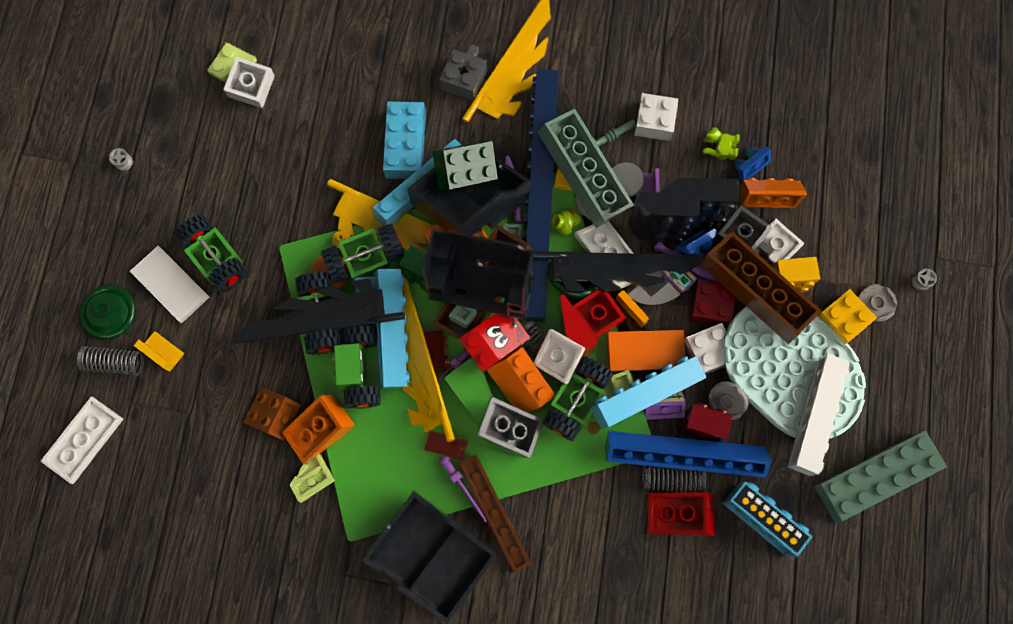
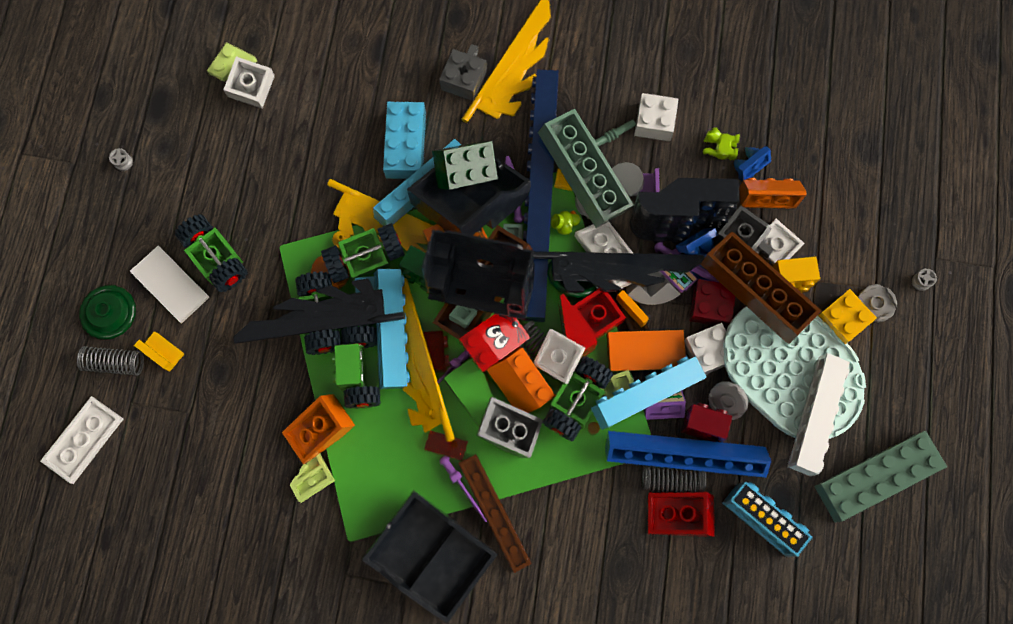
(271, 413): dark orange bracket -> none

